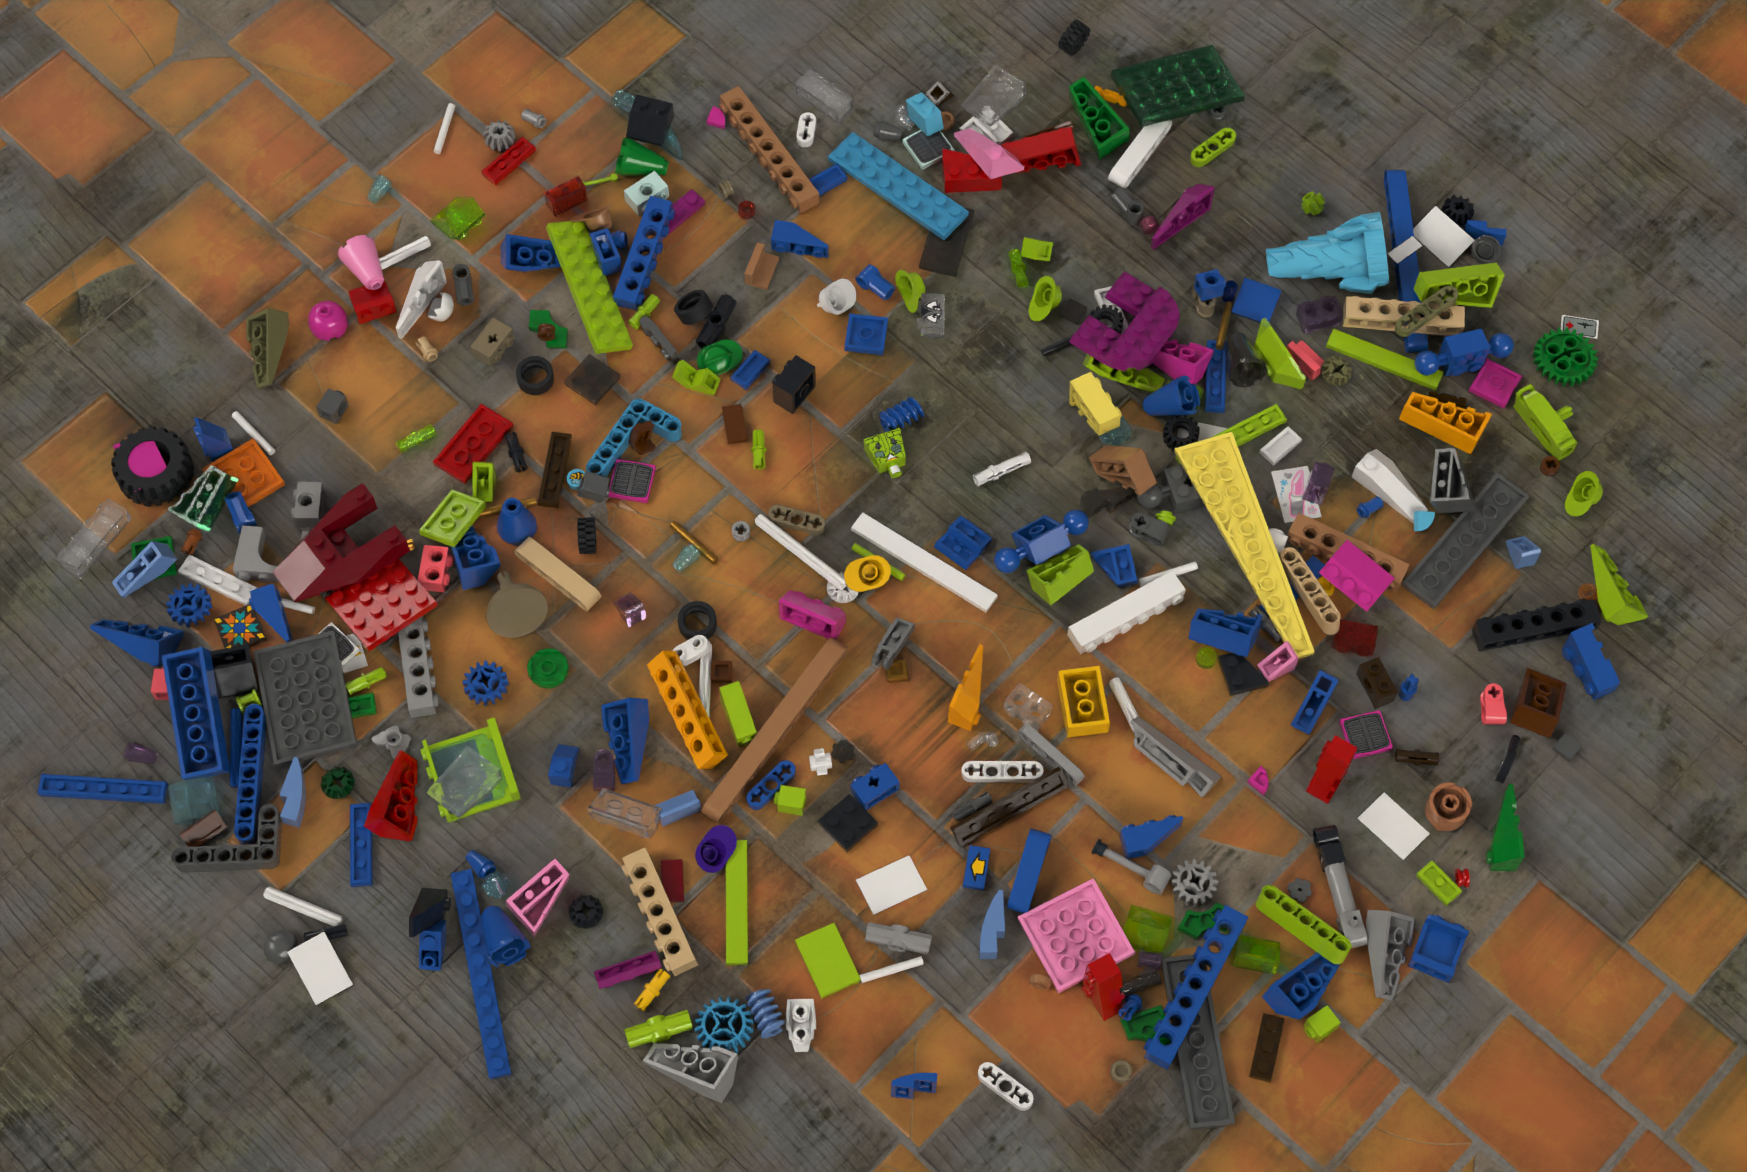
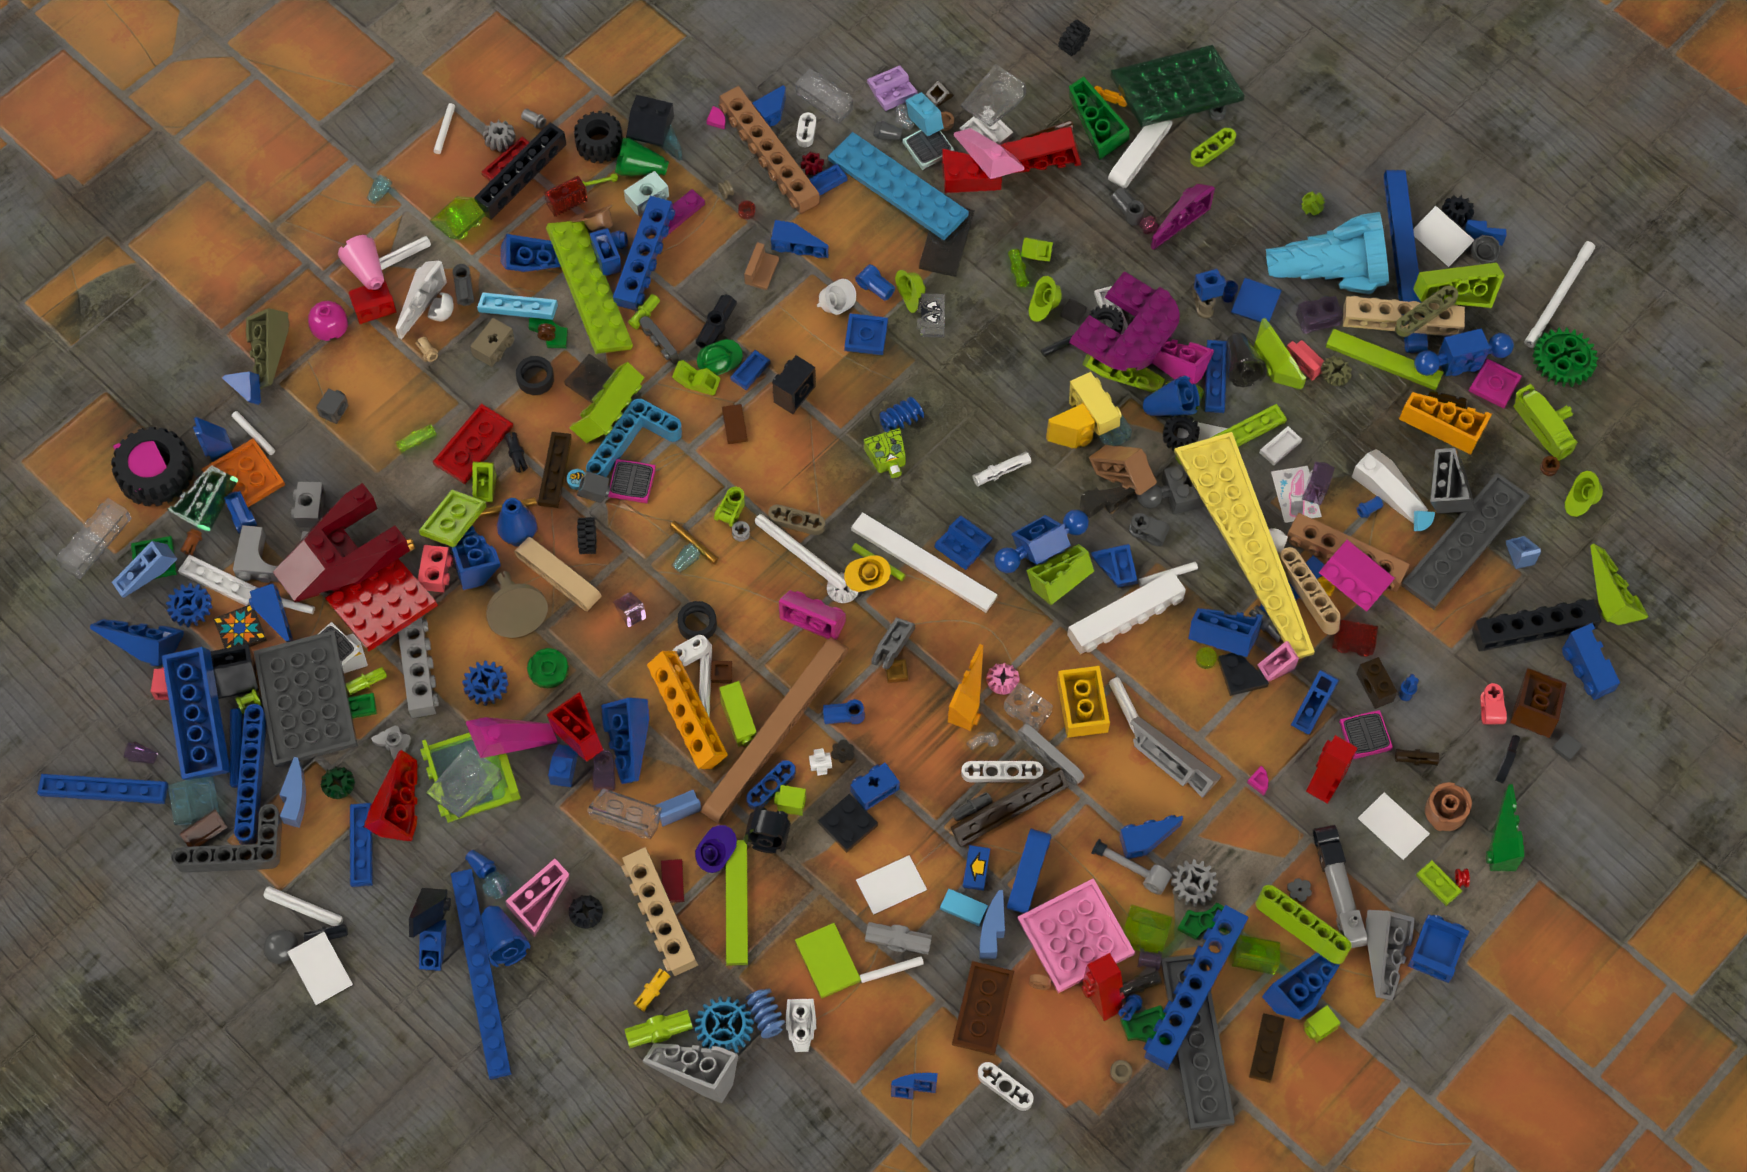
(246, 384): none -> slope
(504, 736): none -> dark pink wedge
(517, 306): none -> medium azure plate
(521, 170): none -> black brick
(575, 727): none -> red wedge
(598, 149): none -> black tyre
(608, 403): none -> lime wedge
(623, 100): clear light blue beam -> none
(627, 969): magenta plate -> none
(640, 438): reddish brown bracket -> none
(693, 307): black tyre -> none
(730, 510): none -> lime piece
(758, 449): lime axle -> none
(767, 830): none -> black brick
(772, 105): none -> blue slope
(812, 163): none -> dark red gear
(841, 712): none -> blue piece
(892, 87): none -> lavender slope
(963, 907): none -> medium azure tile
(983, 1008): none -> reddish brown plate
(995, 683): none -> bright pink gear
(1071, 427): none -> yellow slope
(1166, 516): lime plate -> none
(1224, 325): pearl gold bar -> none
(1404, 249): white sticker -> none
(1537, 331): none -> white piece
(1582, 325): sticker -> none
(1587, 587): clear orange plate -> none

